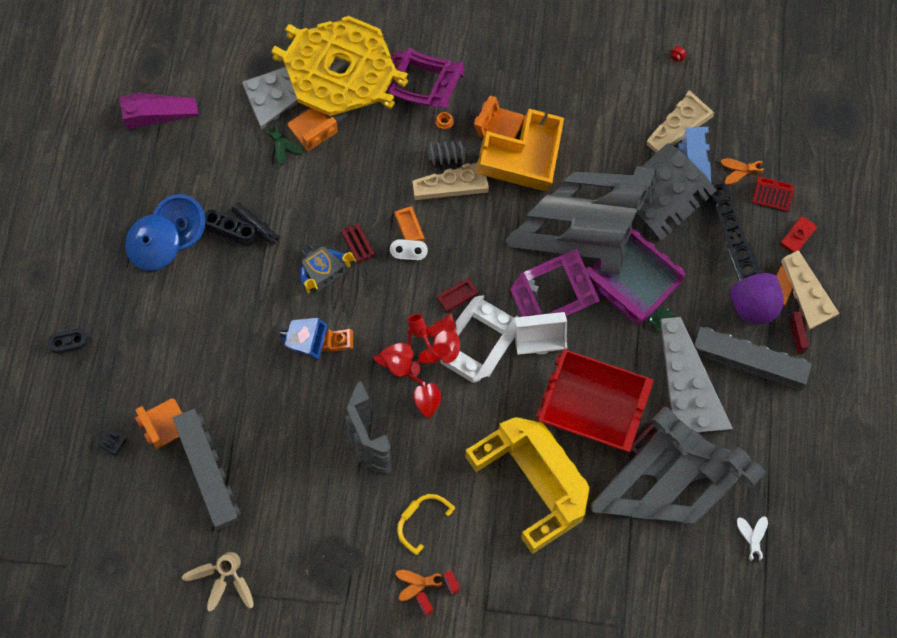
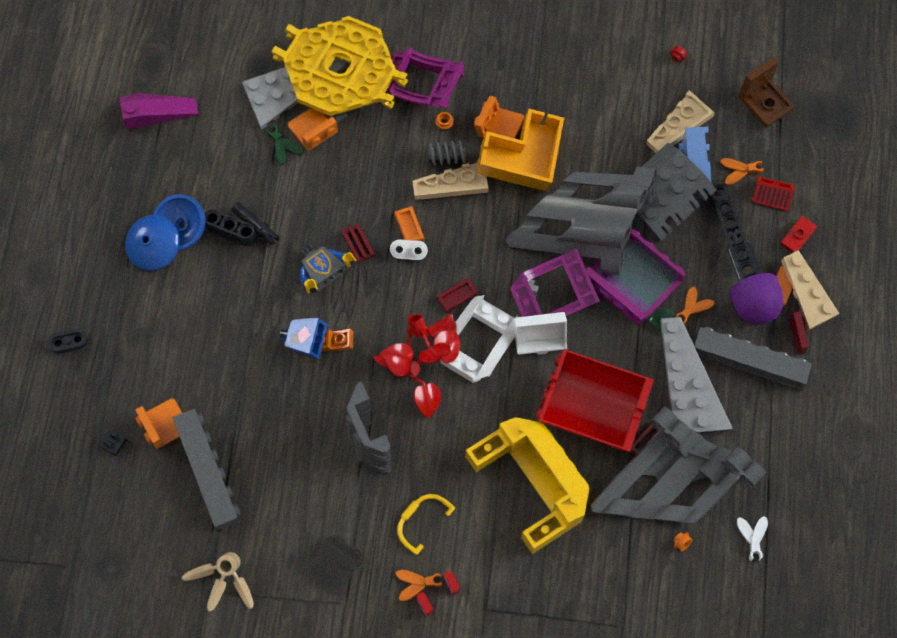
(682, 541): none -> orange plate
(692, 307): none -> orange piece
(760, 88): none -> reddish brown bracket

